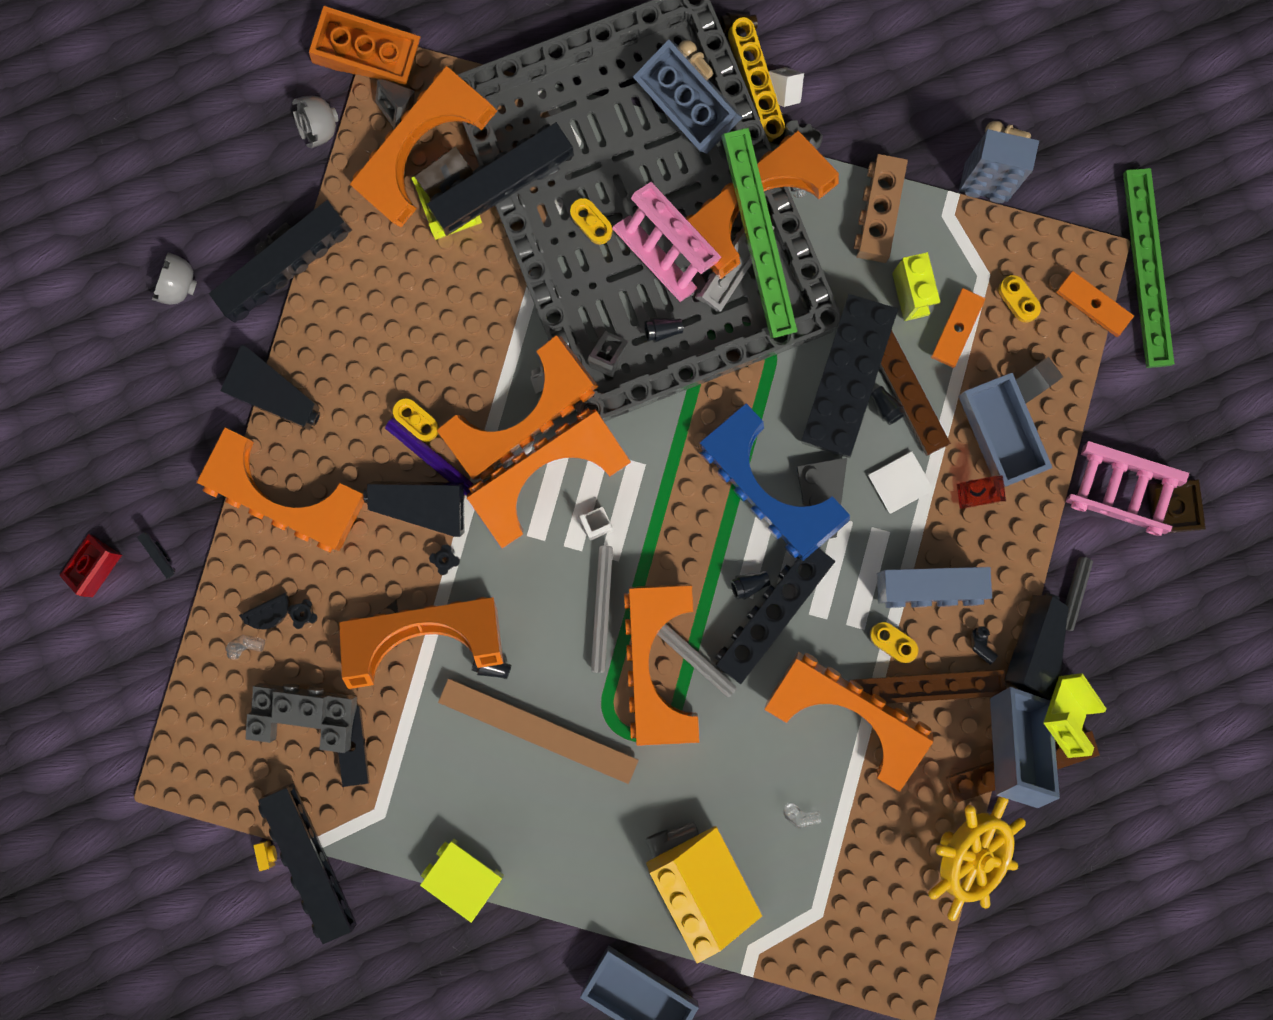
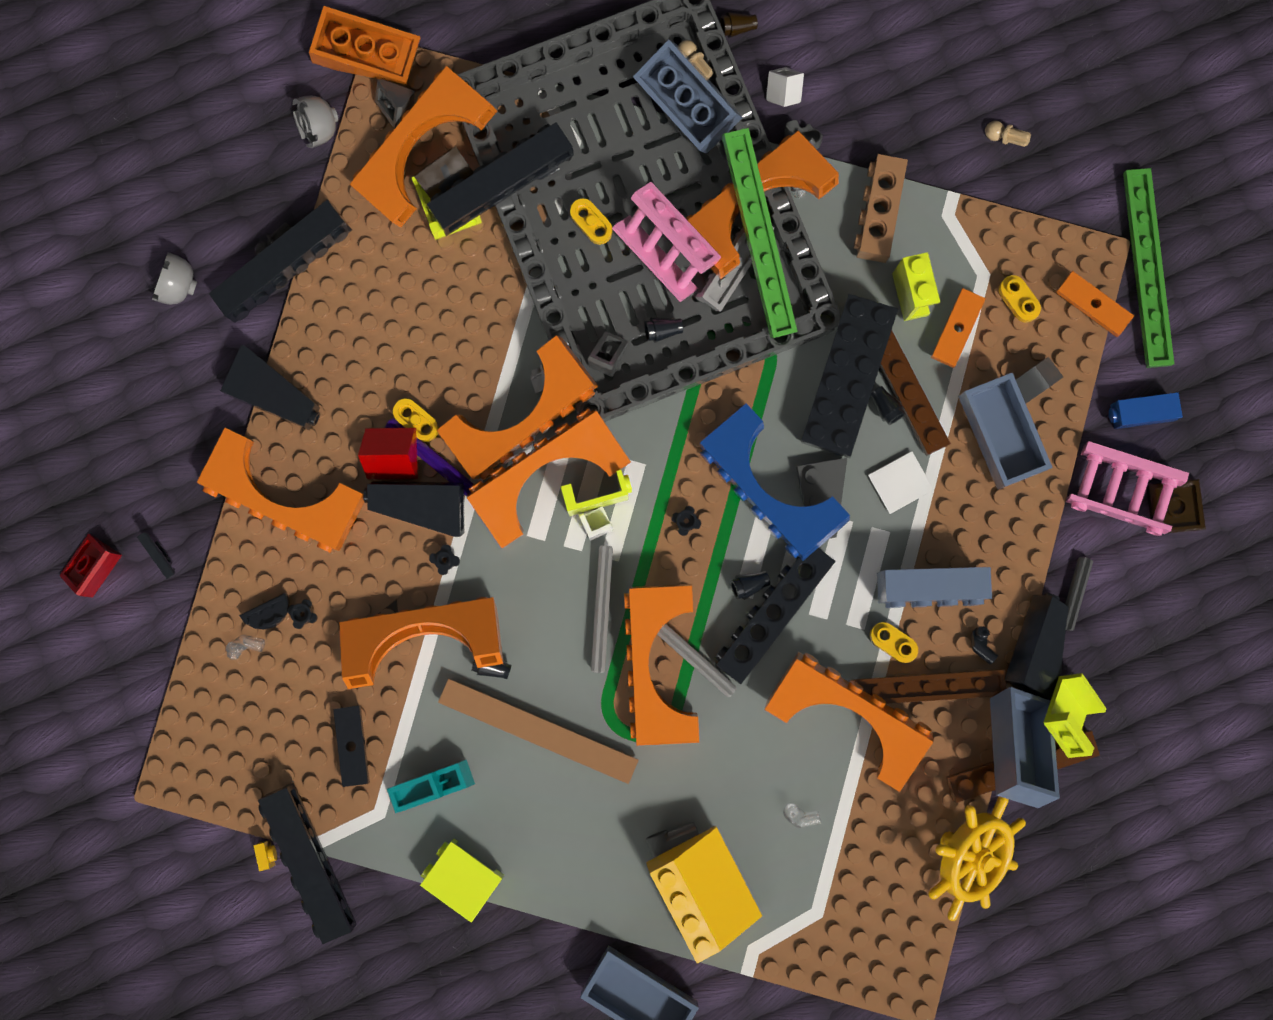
(303, 708): dark grey bracket -> none
(389, 453): none -> red slope
(431, 786): none -> teal slope
(576, 508): none -> neon yellow panel
(687, 513): none -> black plate
(759, 68): yellow beam -> none
(981, 492): clear red tile -> none
(998, 166): sand blue piece -> none
(1145, 410): none -> blue brick

